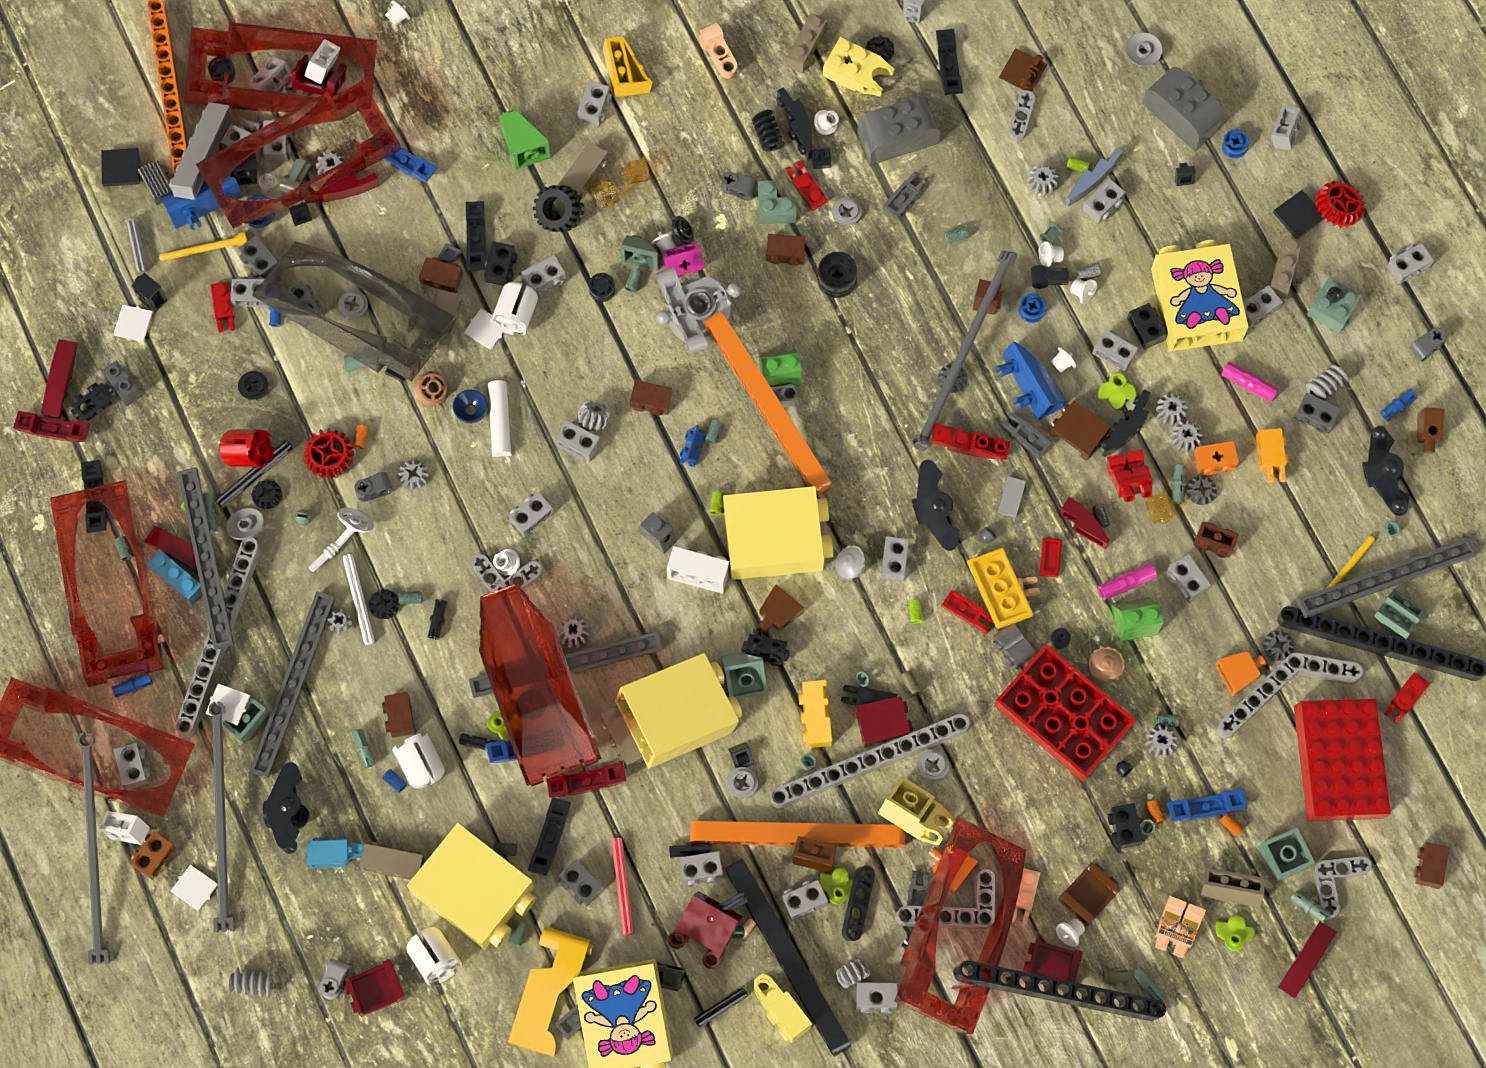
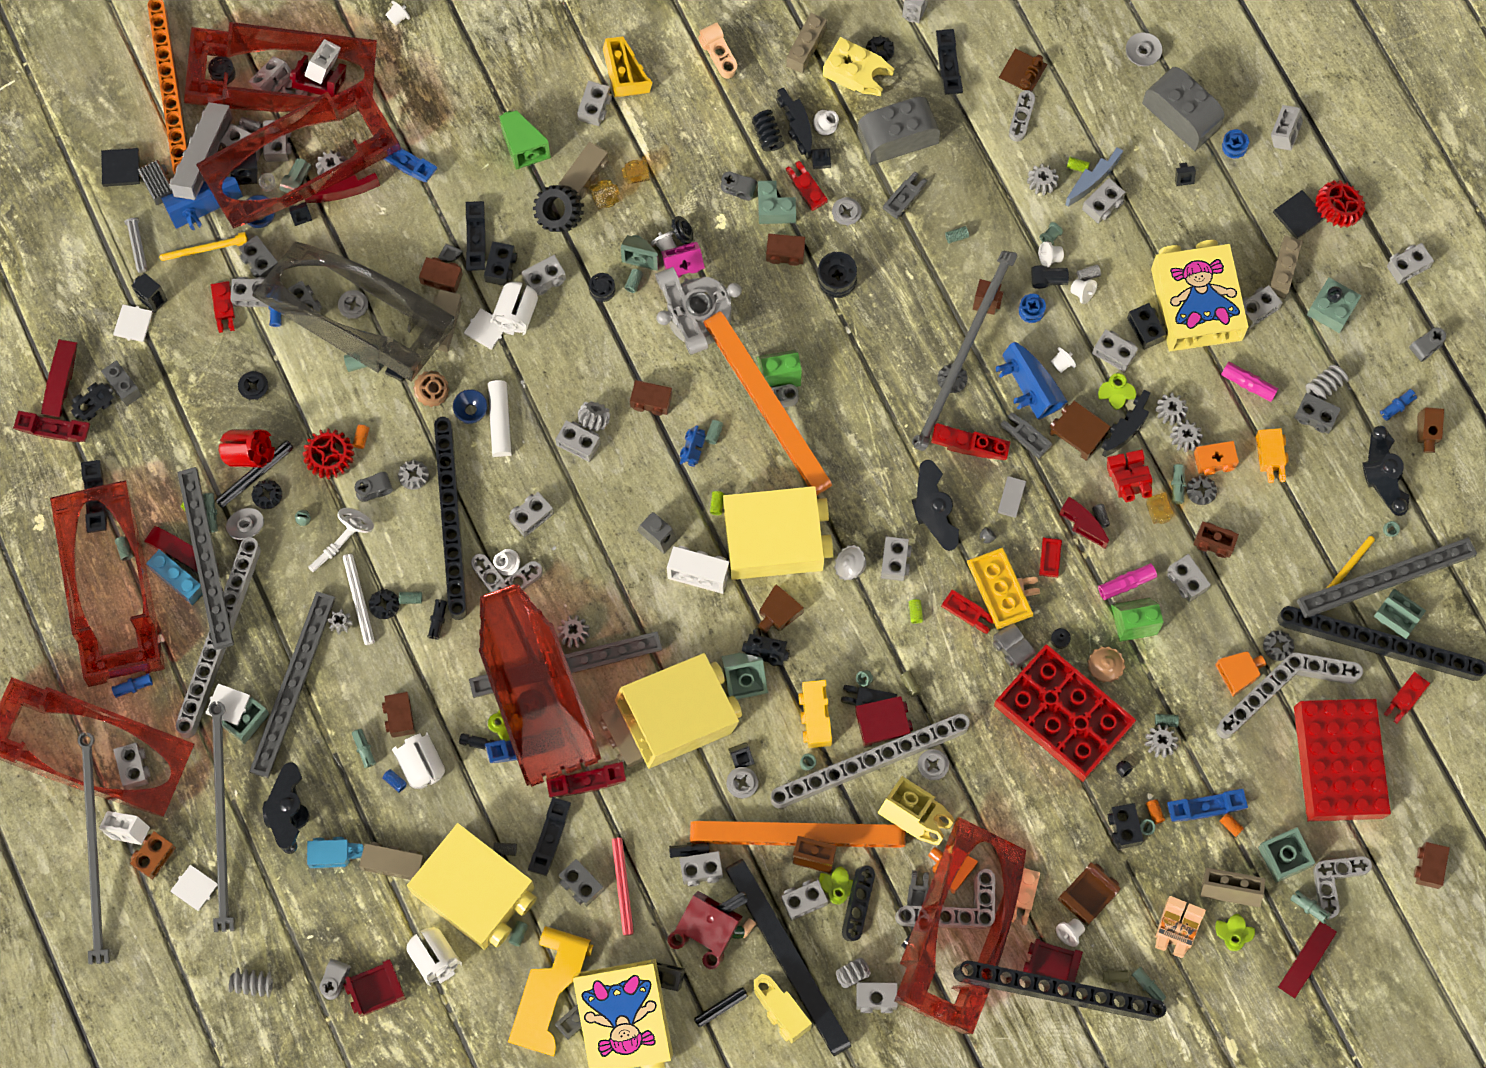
(452, 526): none -> black beam

